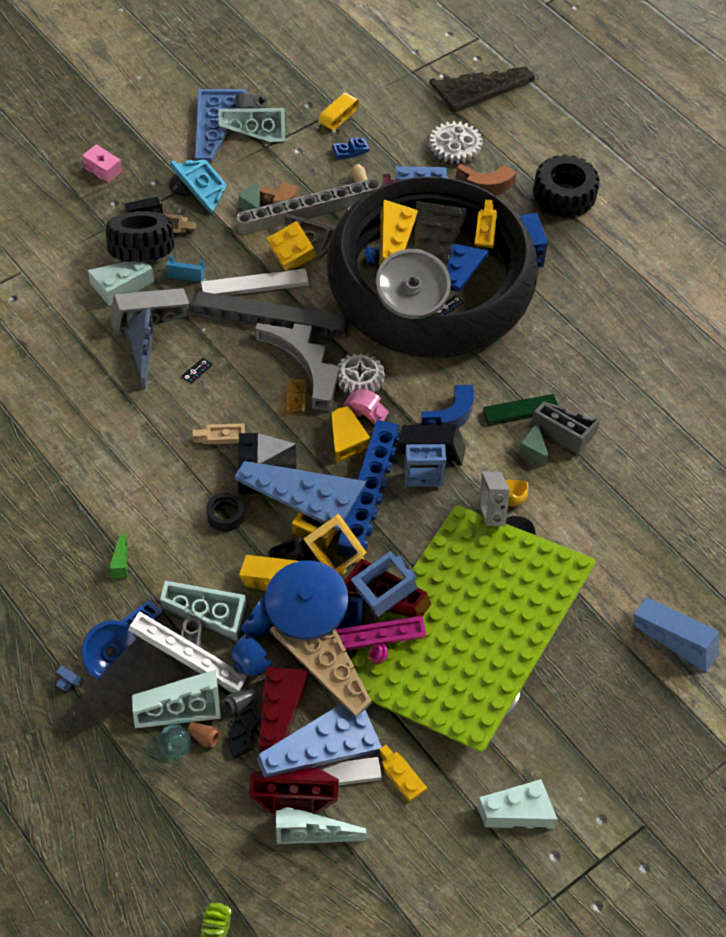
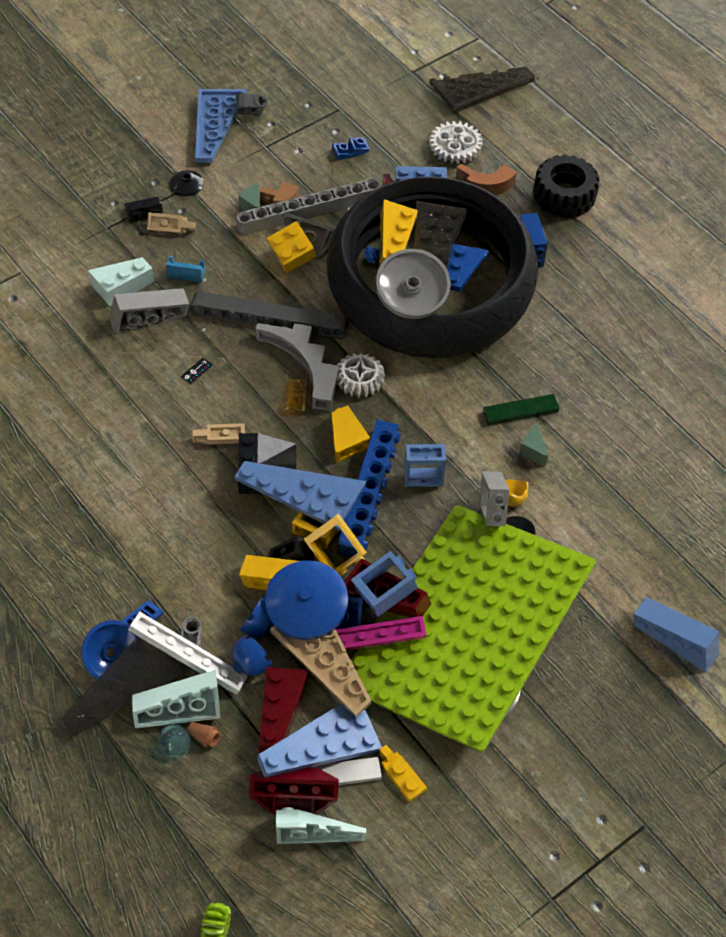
(68, 678): medium blue tile -> none
(102, 163): bright pink brick -> none
(118, 564): bright green slope -> none
(139, 236): black tyre -> none
(140, 337): sand blue wedge -> none
(201, 181): medium azure wing -> none
(214, 608): light aqua wedge -> none
(225, 524): black tyre -> none
(238, 701): dark grey cone -> none
(242, 731): black tile -> none
(256, 122): light aqua wedge -> none
(256, 283): white tile -> none
(338, 111): yellow beam -> none
(358, 173): tan cone -> none
(366, 403): bright pink brick -> none
(378, 653): dark pink plate -> none
(435, 434): black wedge -> none
(450, 305): black sticker -> none
(457, 413): blue arch -> none
(486, 226): yellow hinge -> none
(519, 807): light aqua wedge -> none
(564, 427): dark grey wedge -> none

